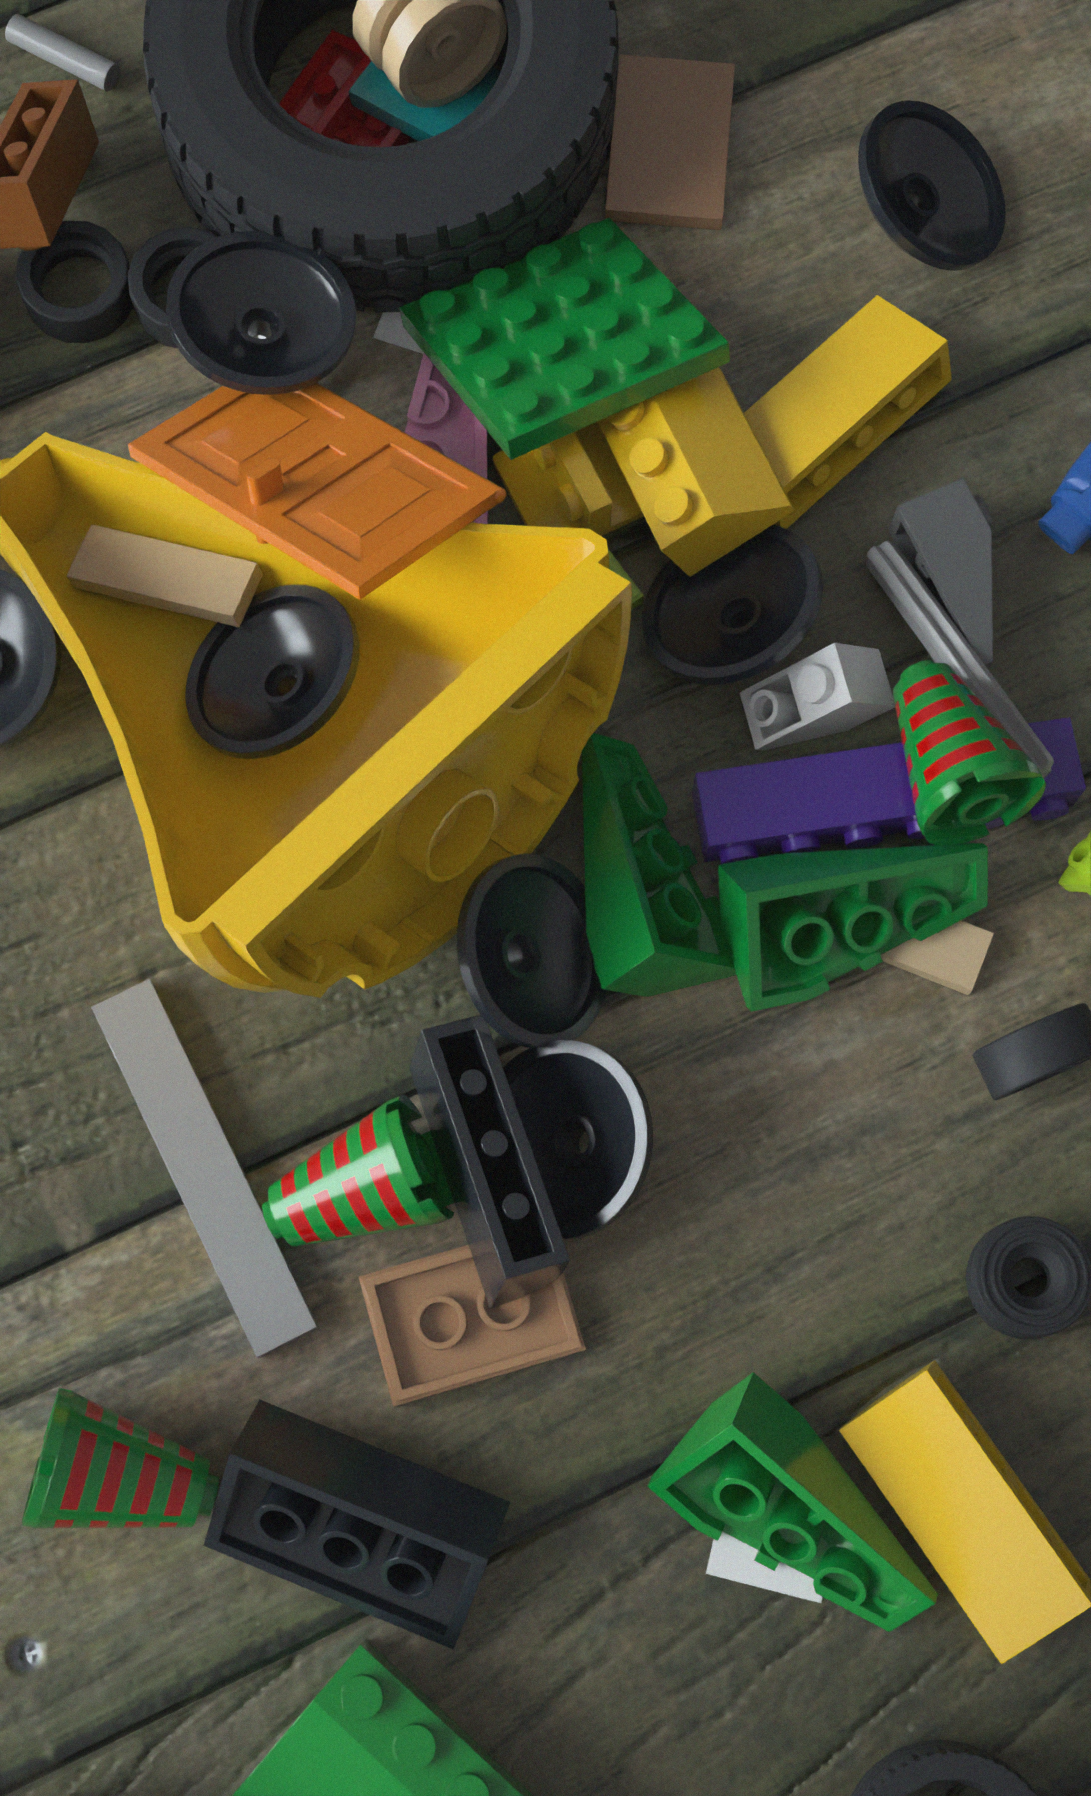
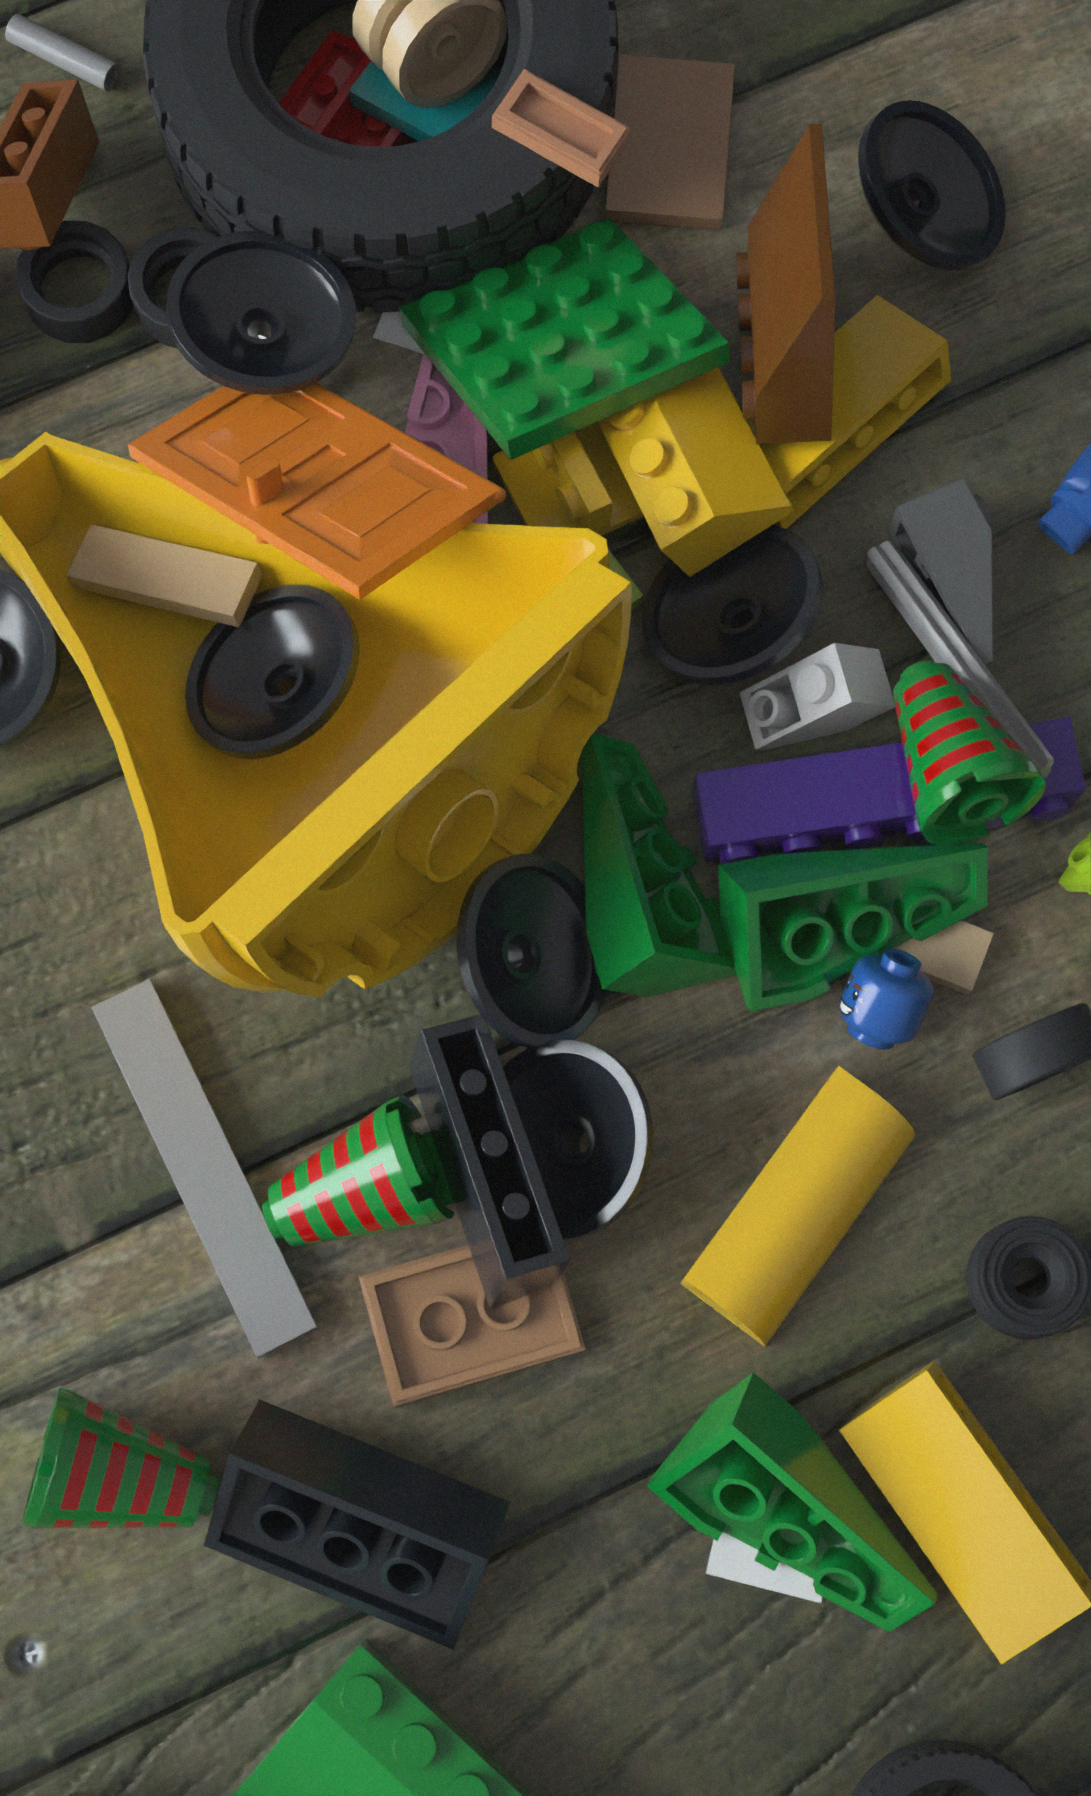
(561, 128): none -> nougat tile
(790, 303): none -> reddish brown slope
(800, 1206): none -> yellow brick
(886, 999): none -> blue head

